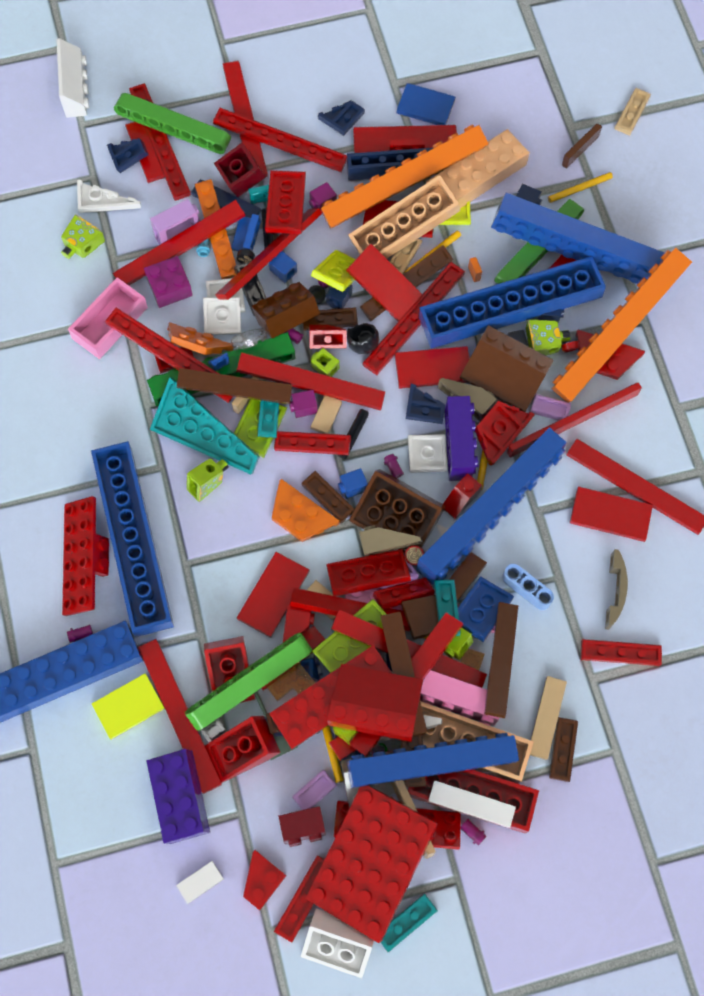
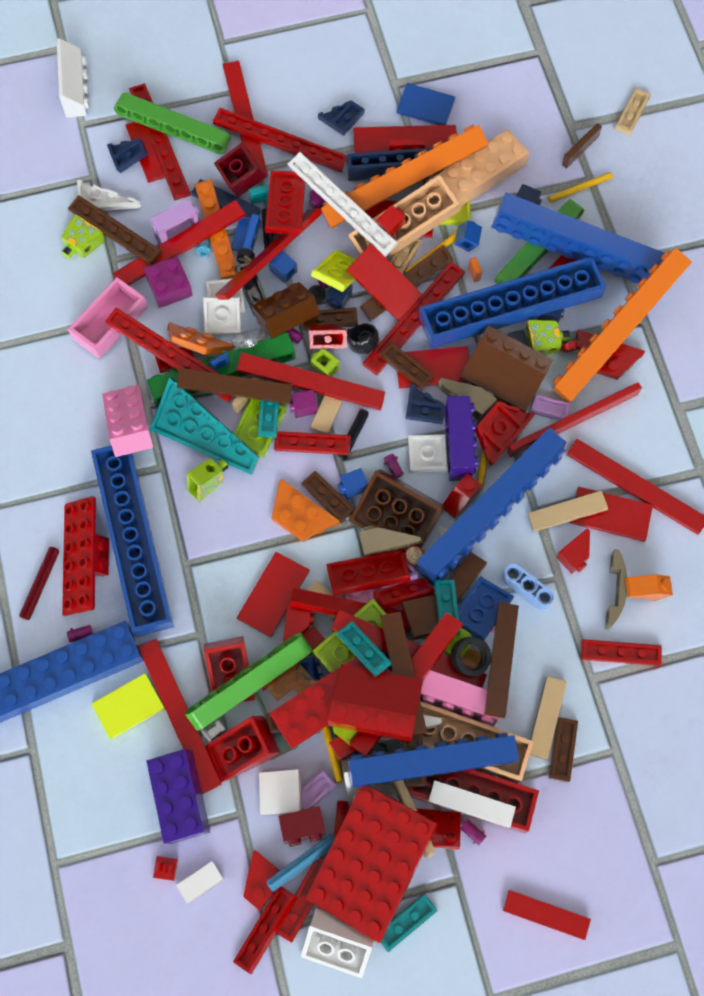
(39, 583): none -> dark red axle
(115, 230): none -> reddish brown tile
(127, 420): none -> bright pink piece
(165, 868): none -> red tile
(265, 930): none -> red tile
(280, 792): none -> white tile
(301, 863): none -> dark azure axle
(342, 204): none -> white tile
(363, 649): none -> teal tile
(392, 220): none -> red brick
(407, 366): none -> reddish brown tile
(468, 235): none -> blue brick
(484, 661): none -> black tyre
(546, 915): none -> red tile
(567, 511): none -> tan tile
(576, 553): none -> red slope
(649, 587): none -> orange slope

